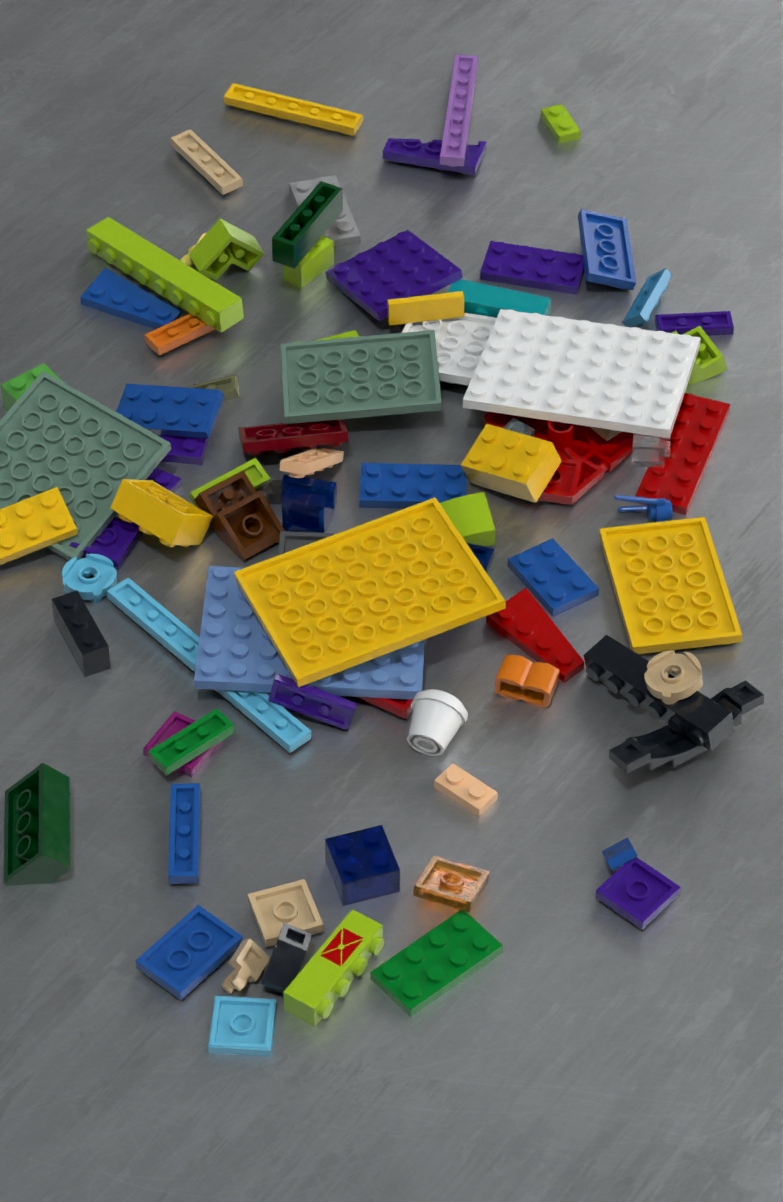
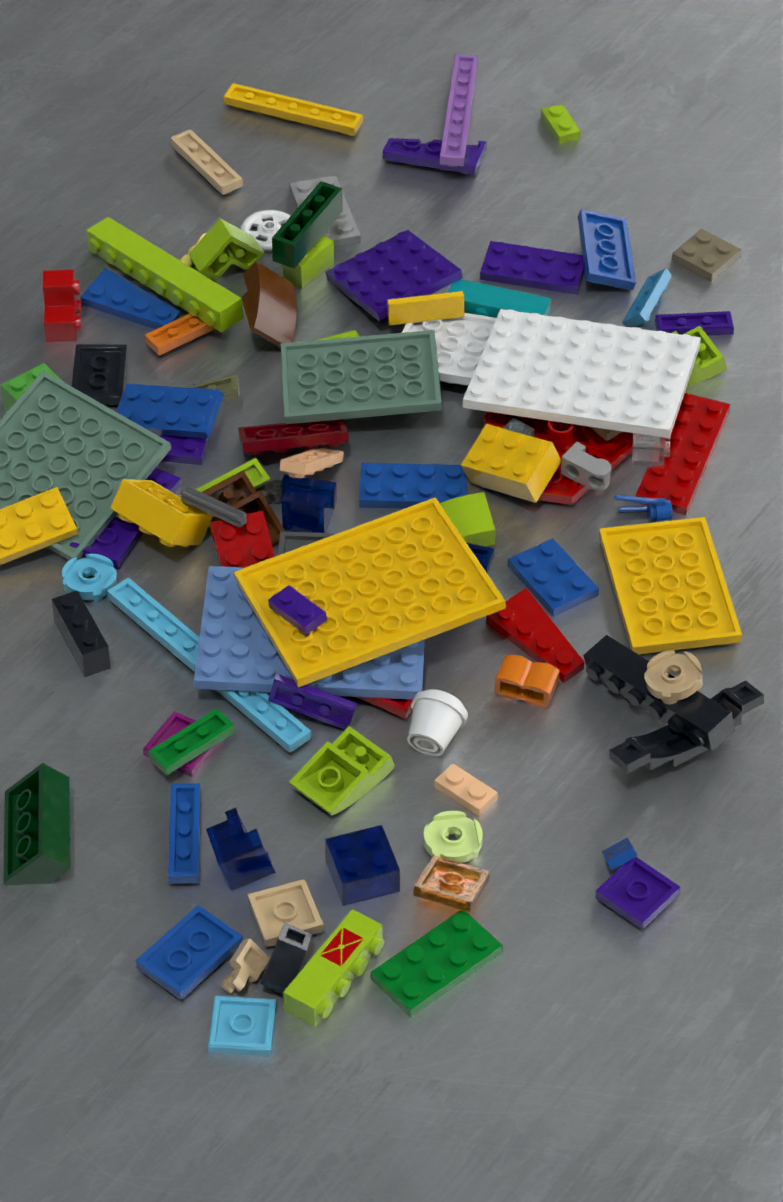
(61, 305): none -> red brick
(100, 371): none -> black plate
(213, 506): none -> dark grey axle
(239, 852): none -> clear blue plate
(243, 544): none -> red plate
(266, 229): none -> white plate
(270, 304): none -> reddish brown slope
(297, 610): none -> dark purple plate
(342, 772): none -> lime slope
(453, 822): none -> yellowish green plate
(585, 468): none -> light grey leg
(706, 254): none -> dark tan plate

